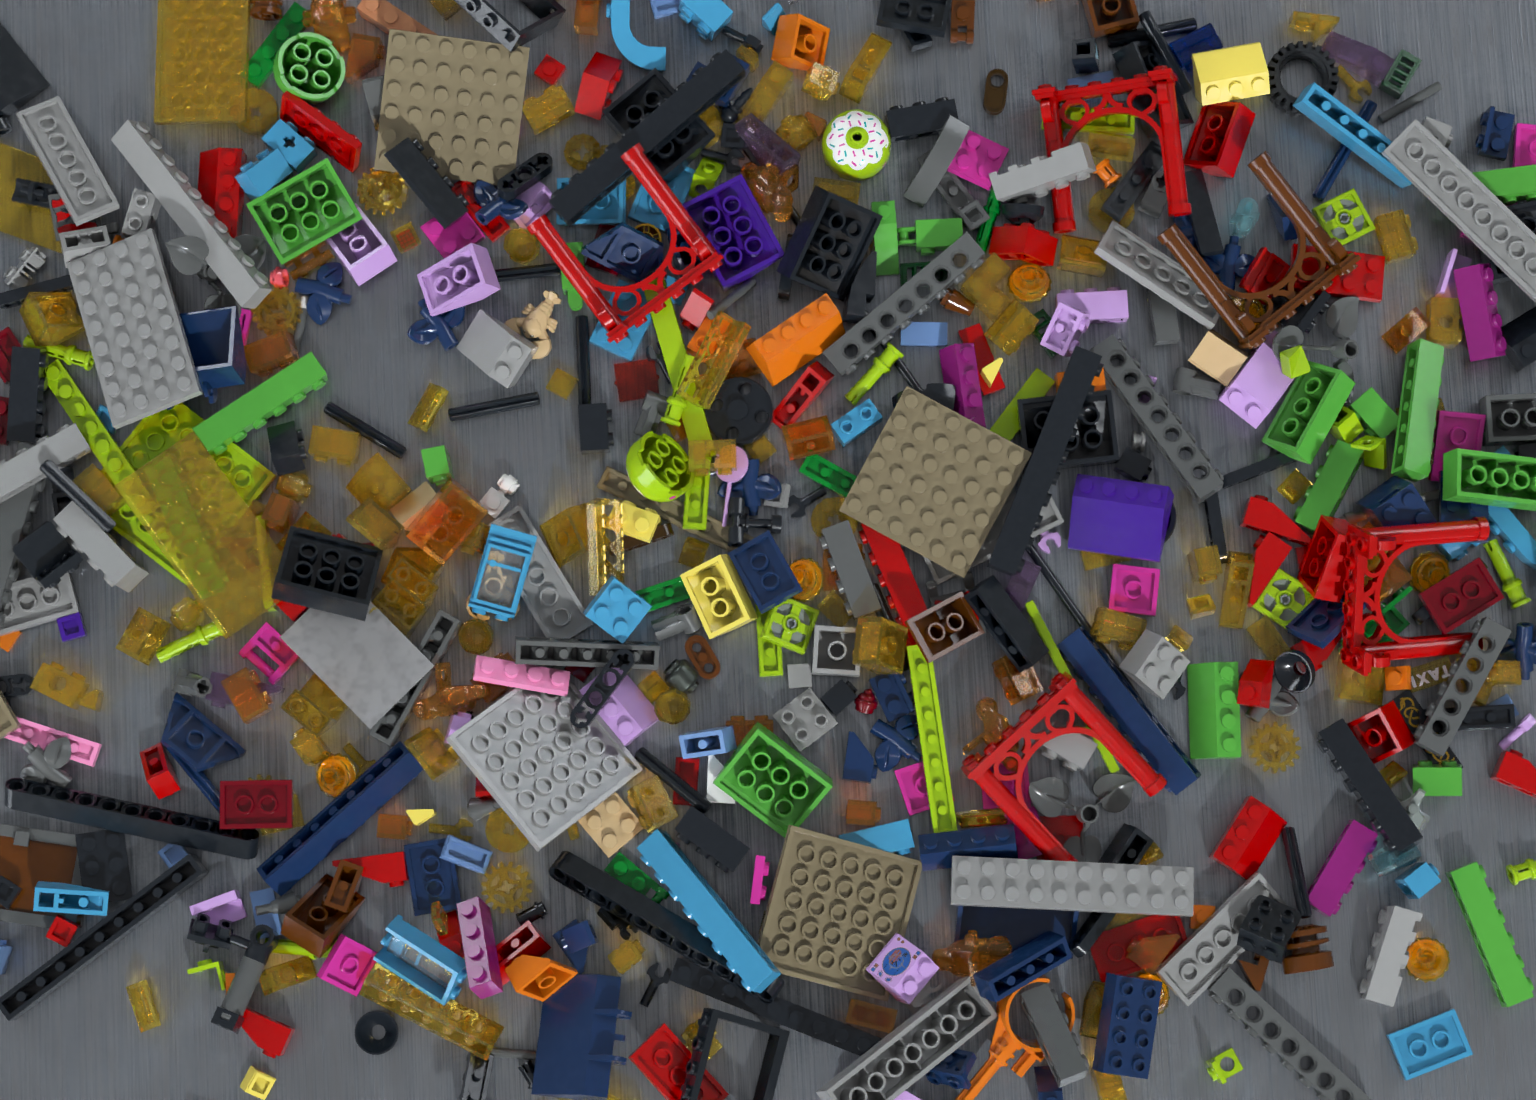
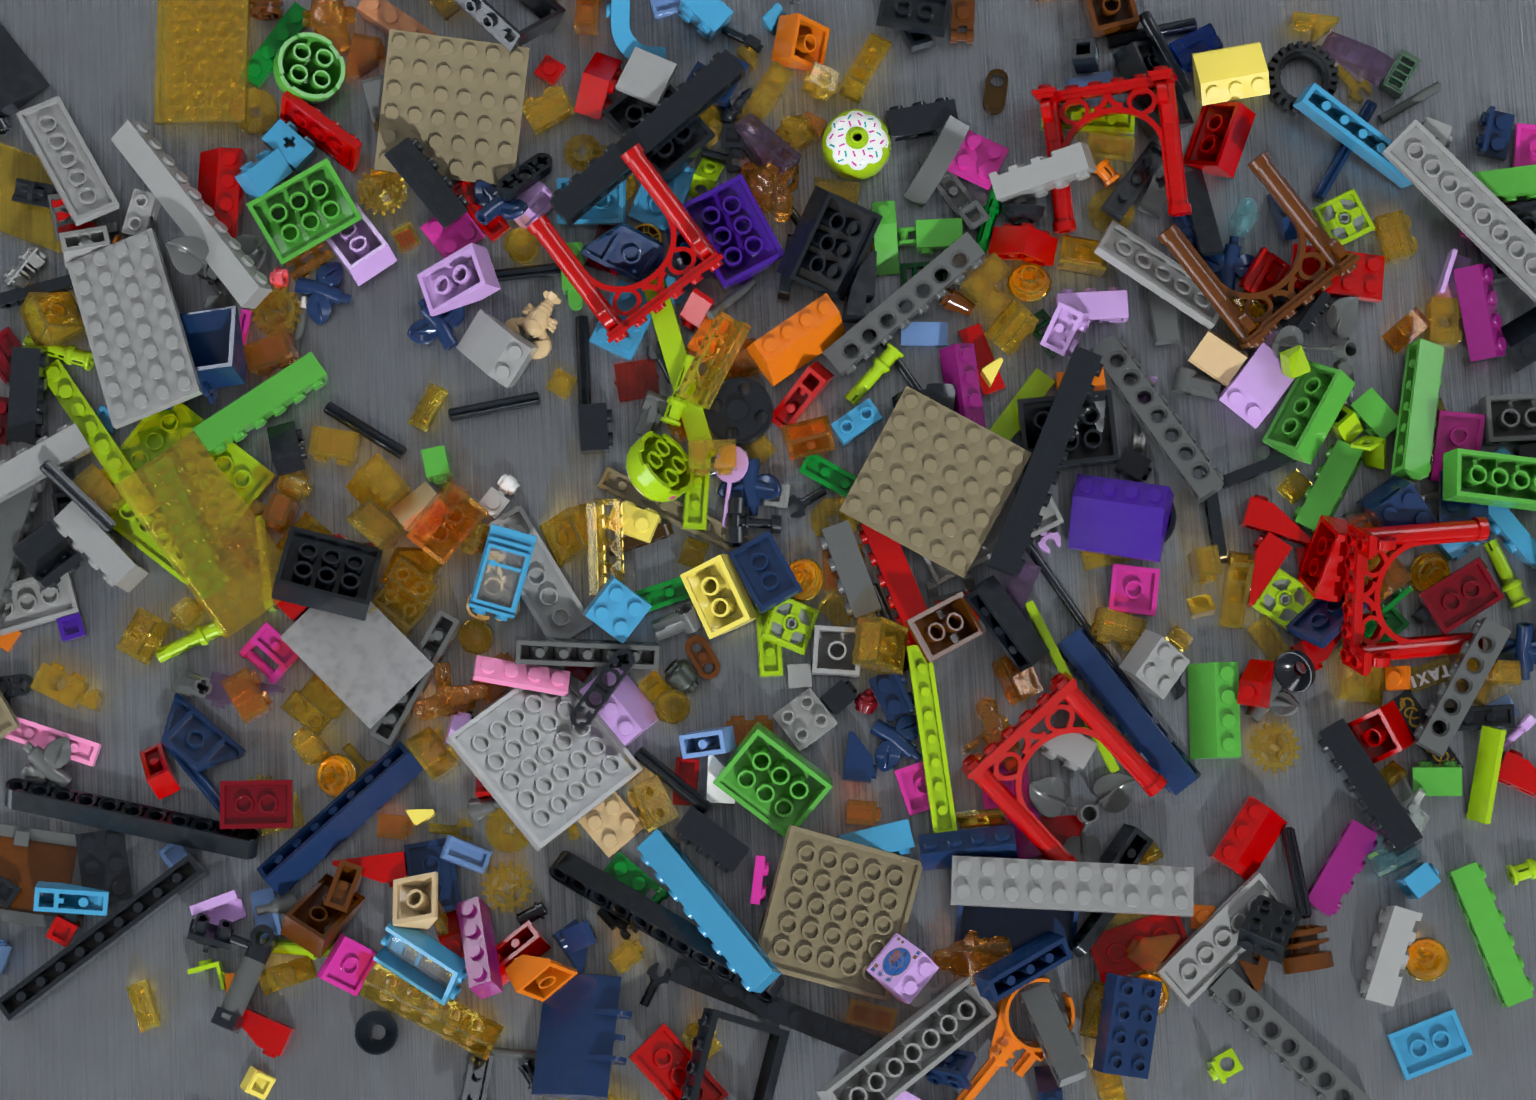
(415, 901): none -> tan slope
(646, 76): none -> light grey tile
(1486, 774): none -> lime tile

